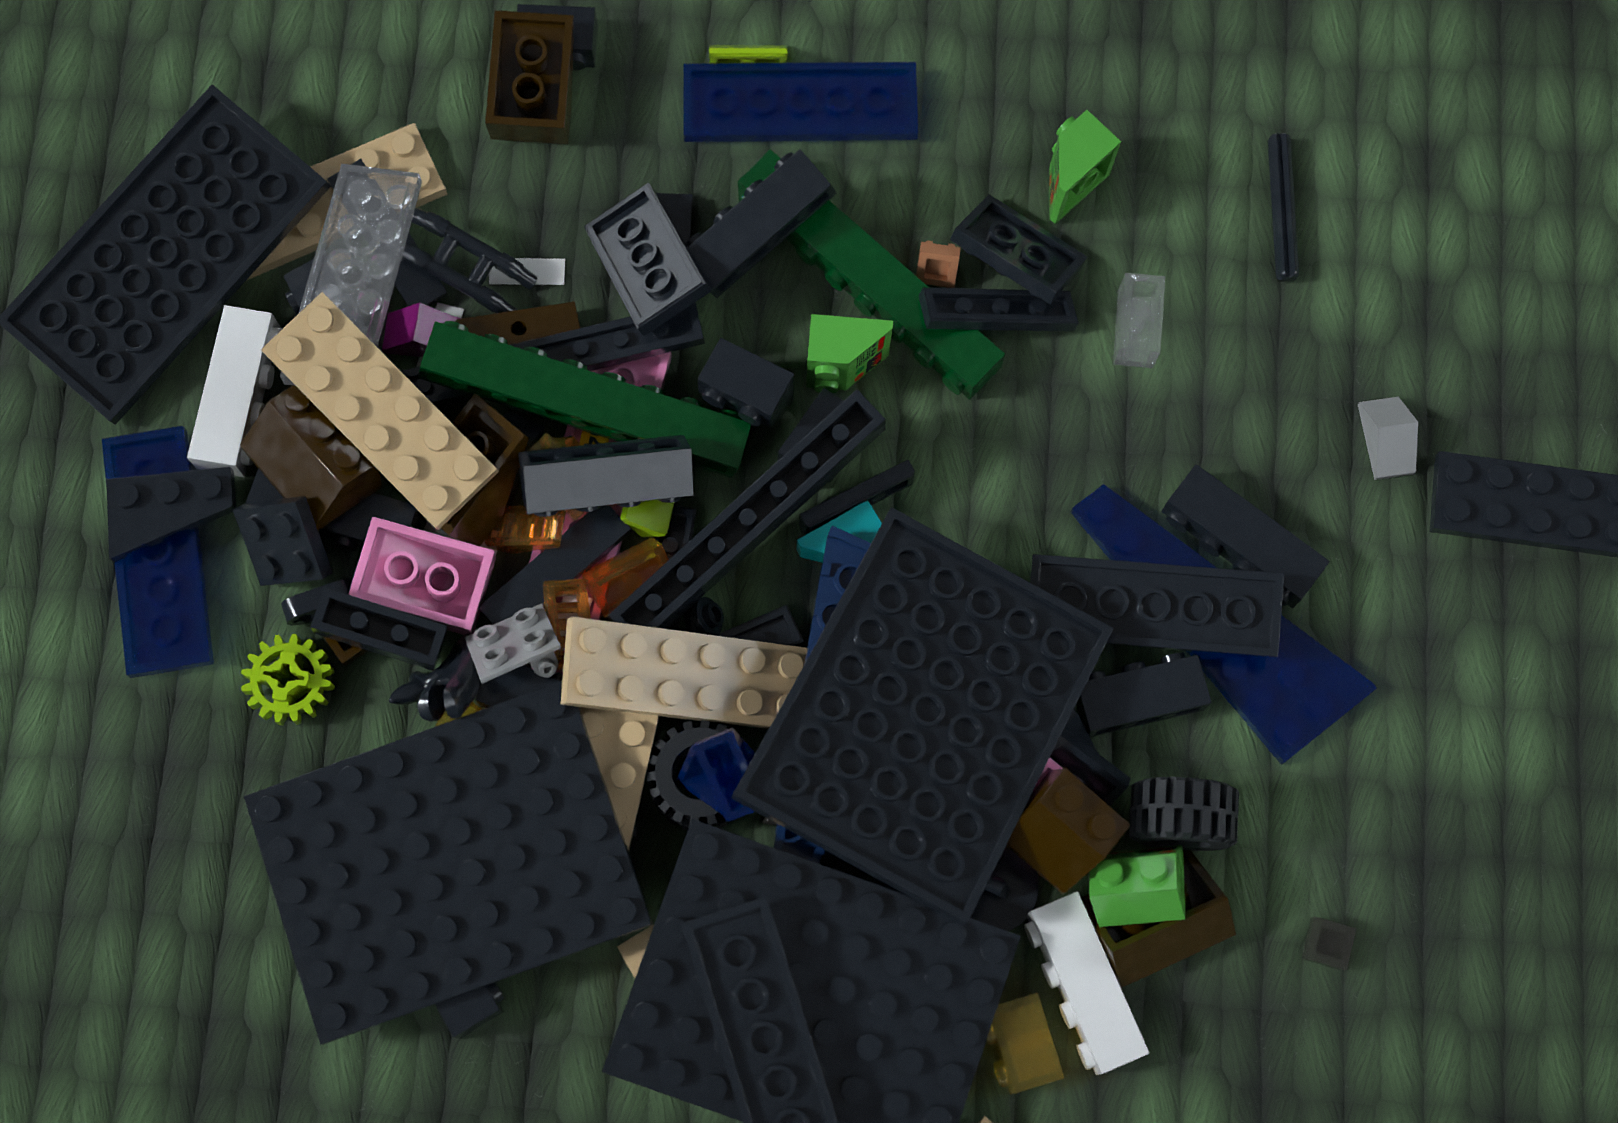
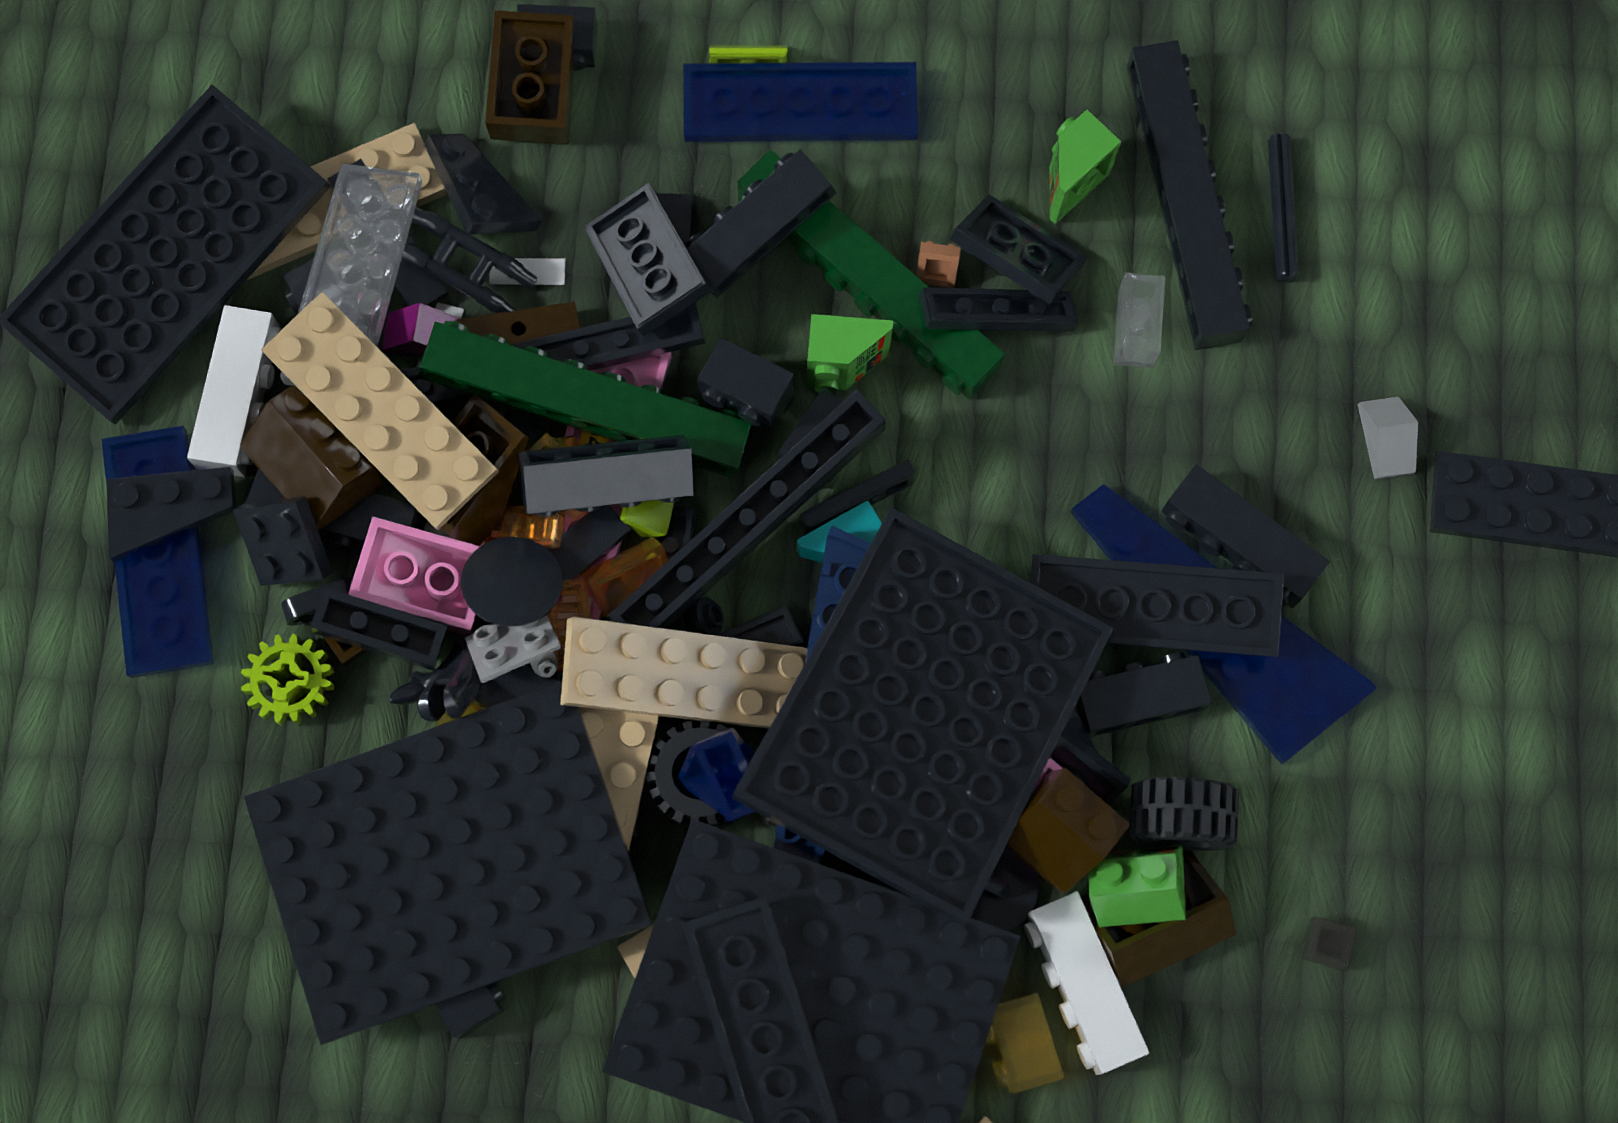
(477, 189): none -> black wing
(511, 581): none -> black shield
(1188, 195): none -> black brick

